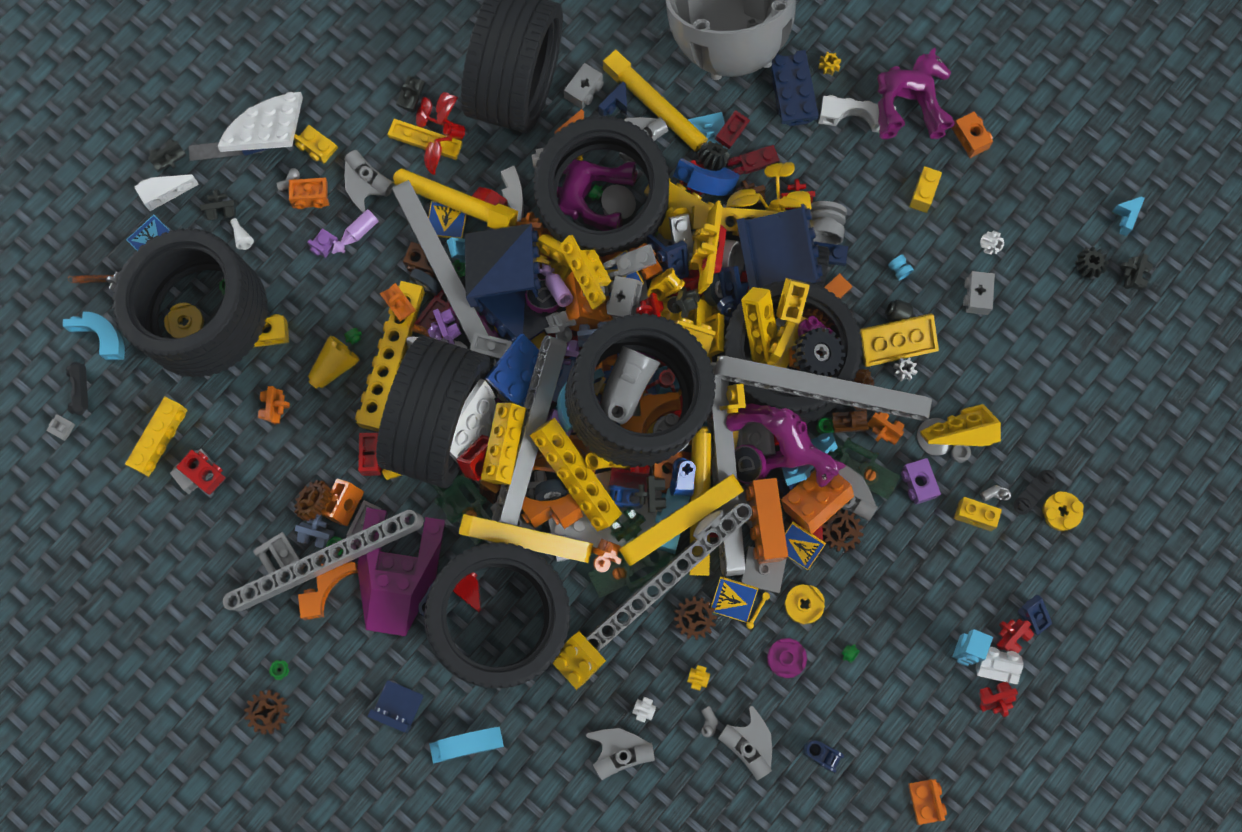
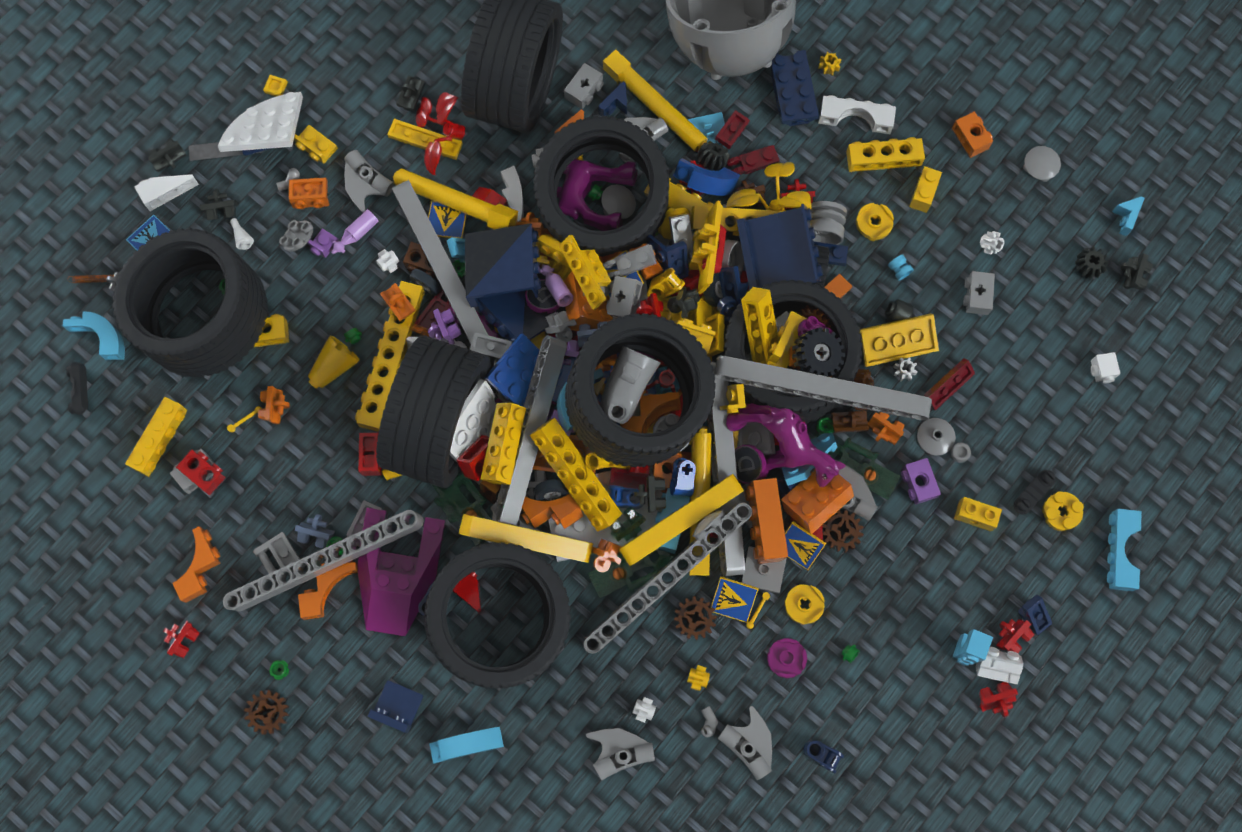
(60, 427): light grey tile -> none
(175, 316): yellow plate -> none
(186, 631): none -> red hips
(206, 557): none -> orange arch
(231, 428): none -> yellow hinge
(275, 86): none -> yellow tile
(296, 235): none -> light grey dish
(312, 500): reddish brown gear -> none
(342, 502): orange brick -> none
(387, 261): none -> white gear
(578, 660): yellow piece -> none
(792, 300): yellow brick -> none
(874, 211): none -> yellow plate
(895, 159): none -> yellow brick
(913, 85): magenta animal -> none
(927, 801): orange bracket -> none
(950, 383): none -> dark red plate
(971, 428): yellow wedge -> none
(997, 492): light grey arm -> none
(1042, 163): none -> light grey dish
(1105, 367): none -> white brick
(1122, 573): none -> medium azure arch

